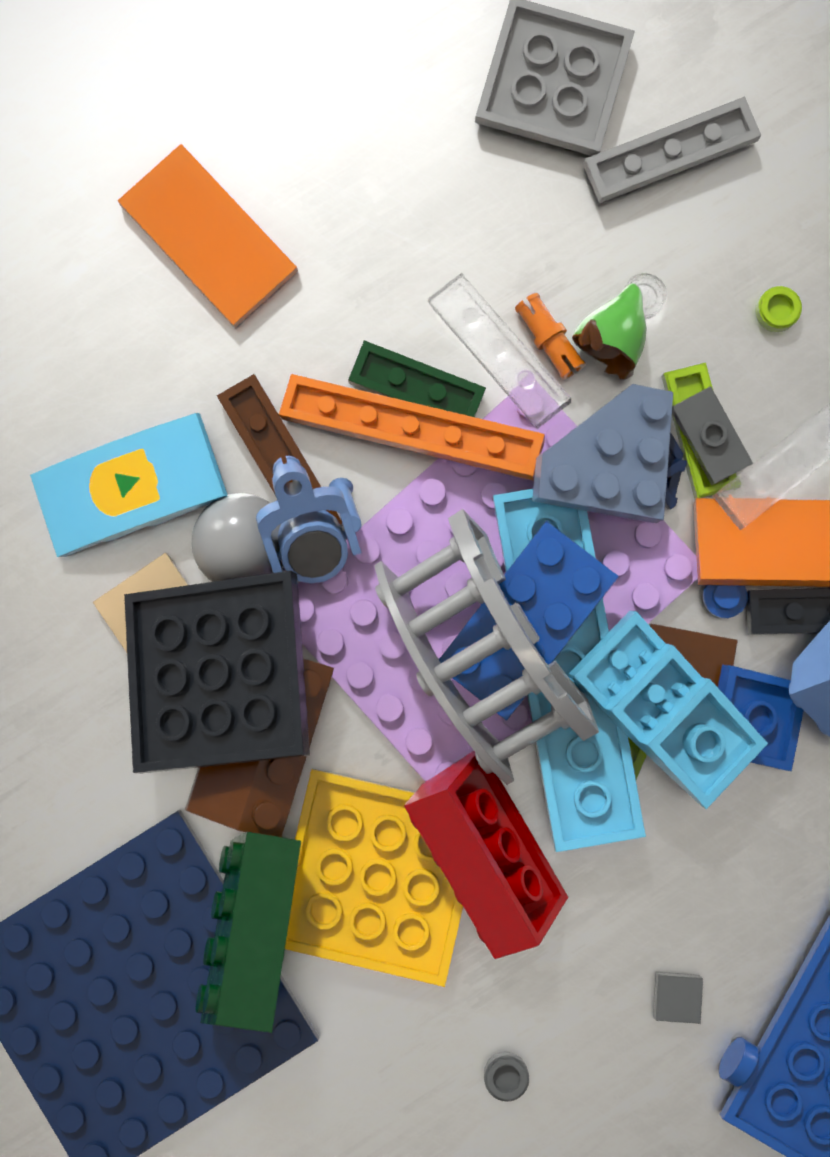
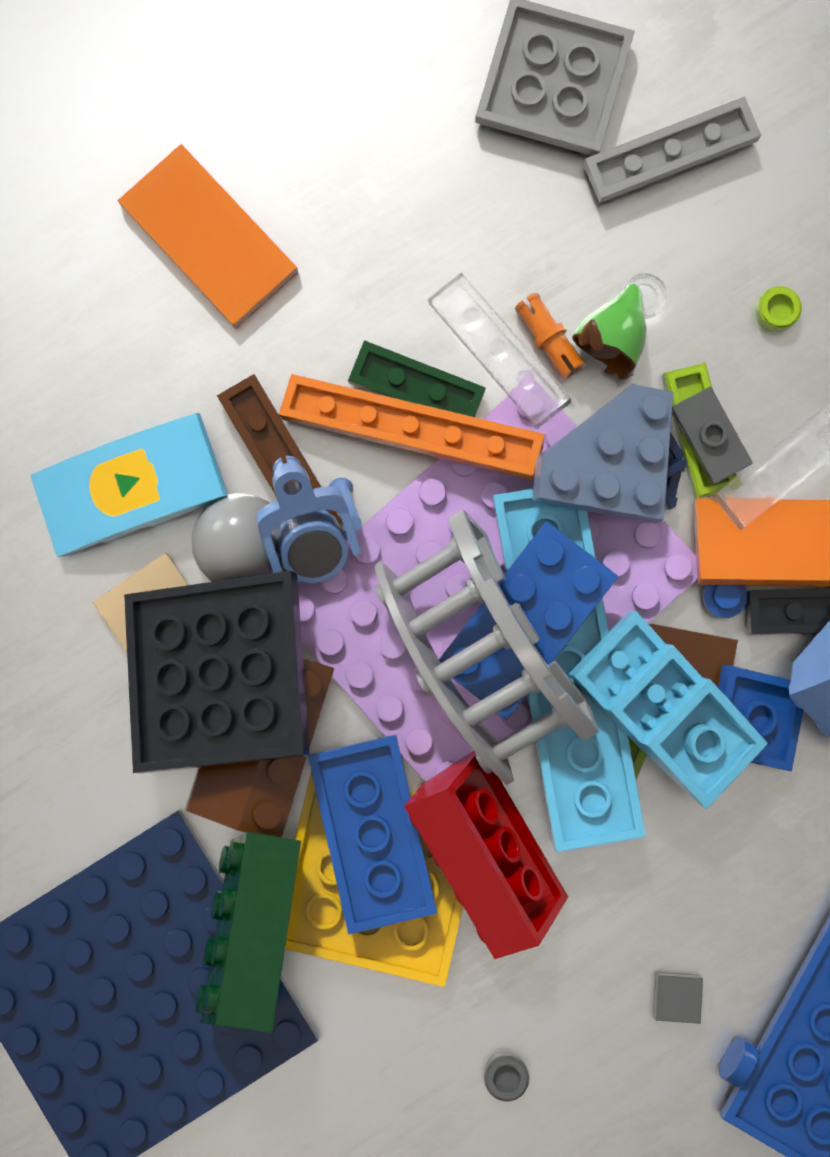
(370, 834): none -> blue plate

